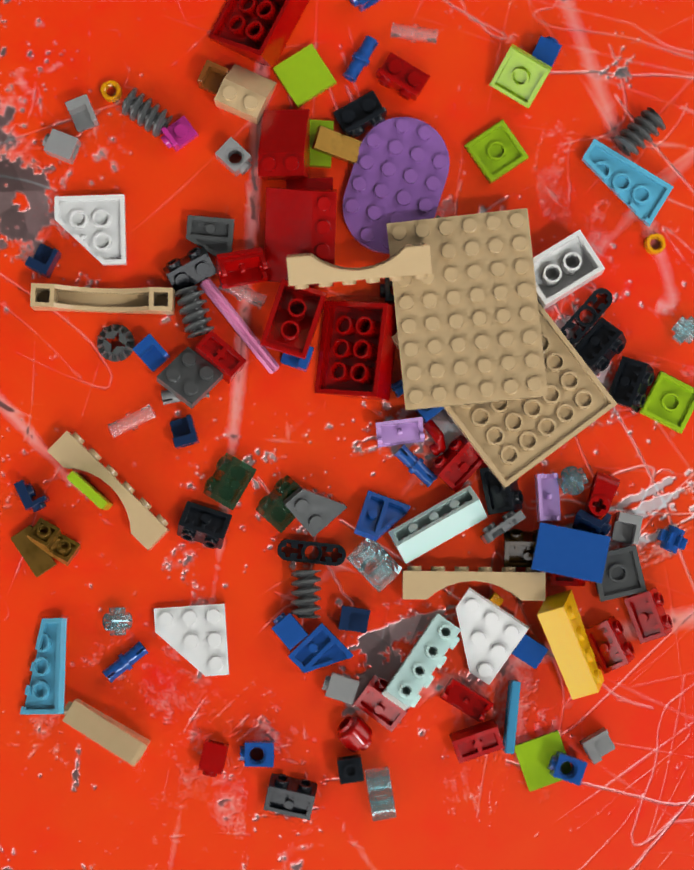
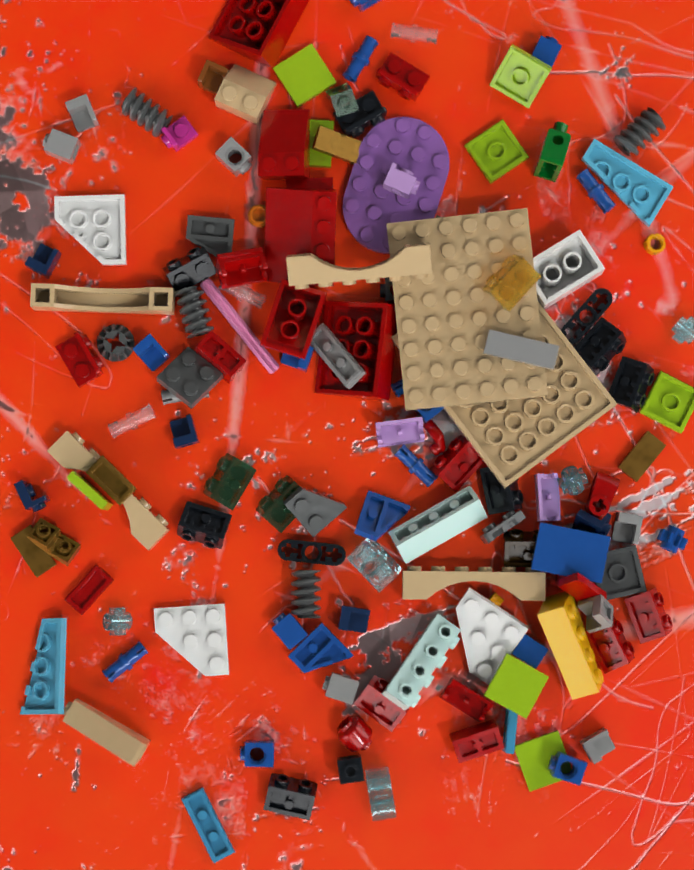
(79, 359): none -> red bracket
(89, 589): none -> red tile
(111, 83): light orange axle -> none
(111, 480): none -> pearl gold tile
(208, 825): none -> dark azure tile
(213, 758): red brick -> none
(257, 215): none -> orange plate
(337, 356): none -> light grey tile
(342, 99): none -> clear green bracket
(401, 182): none -> lavender brick
(511, 281): none -> clear yellow bracket
(516, 686): none -> lime tile
(521, 349): none -> light grey tile
(553, 152): none -> green torso
(580, 587): none -> red tile
(595, 191): none -> blue pin
(598, 613): none -> light grey panel
(641, 456): none -> pearl gold tile

